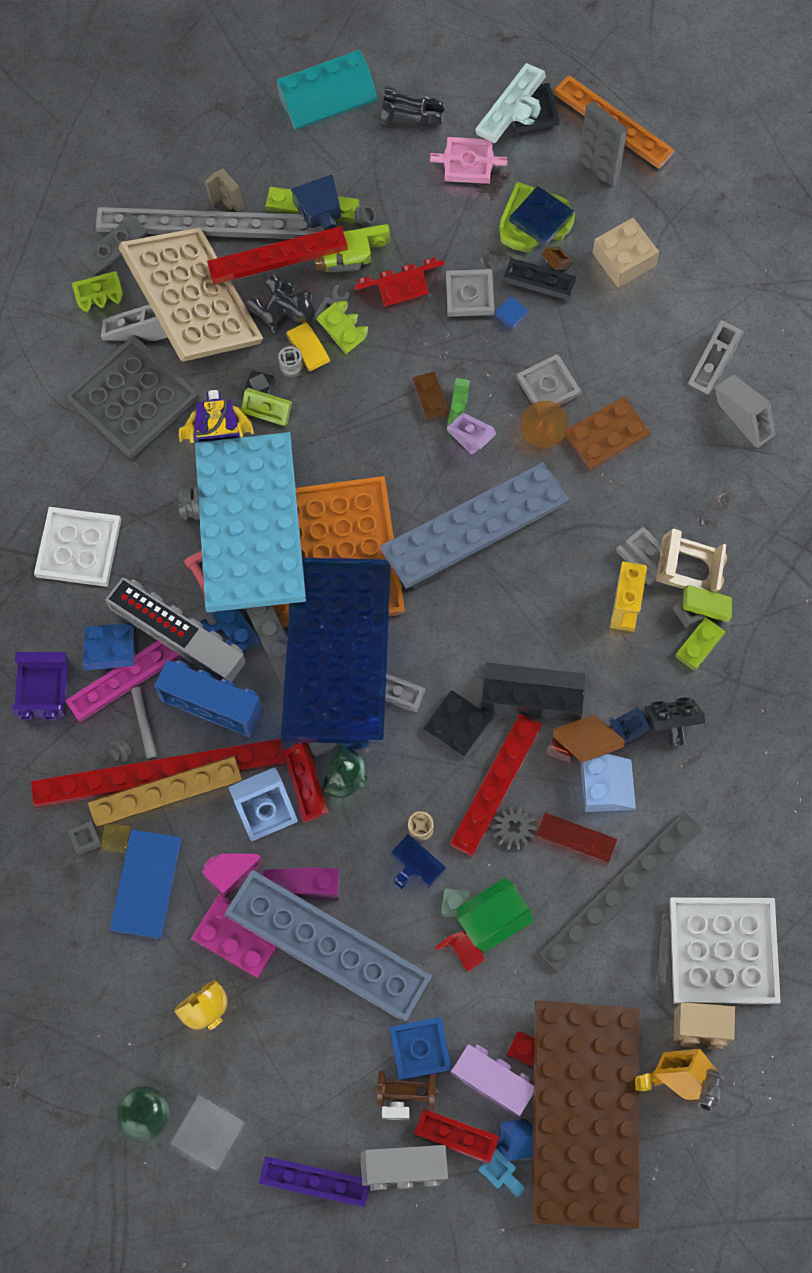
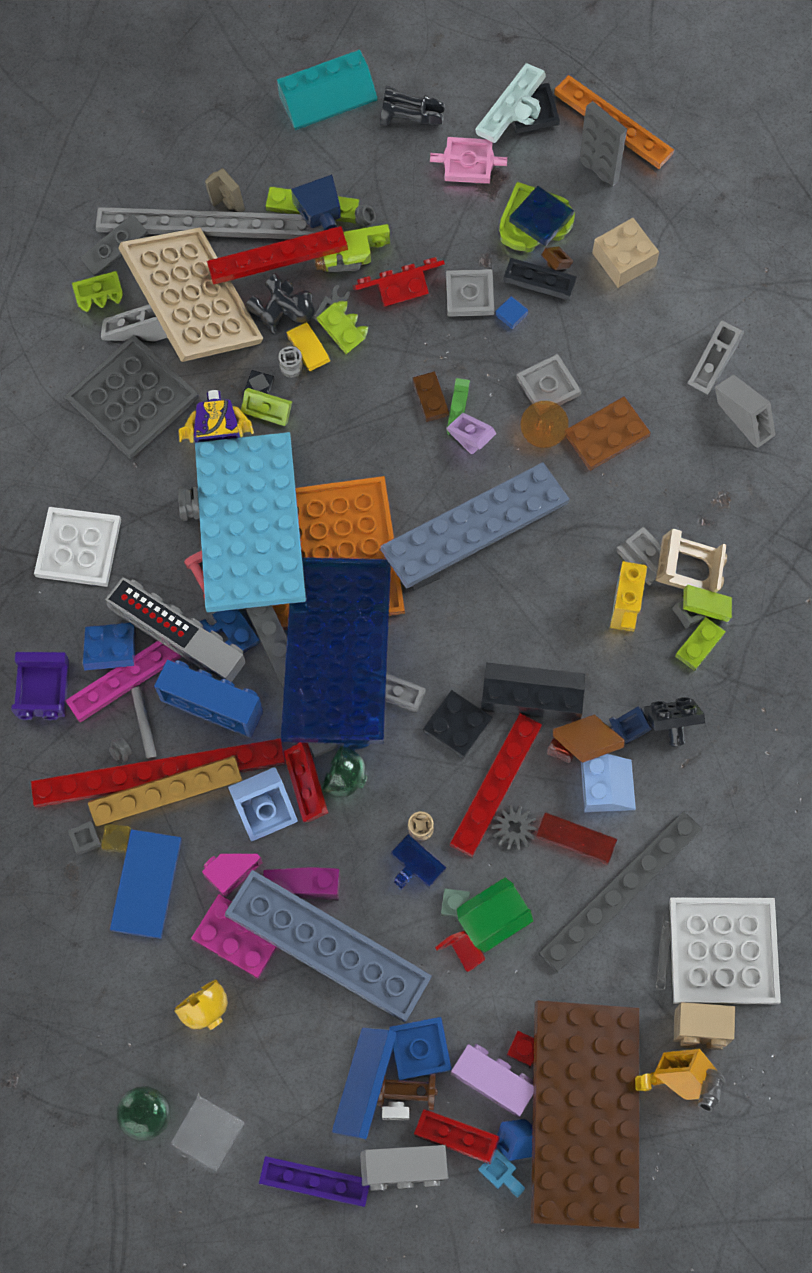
(364, 1083): none -> blue tile

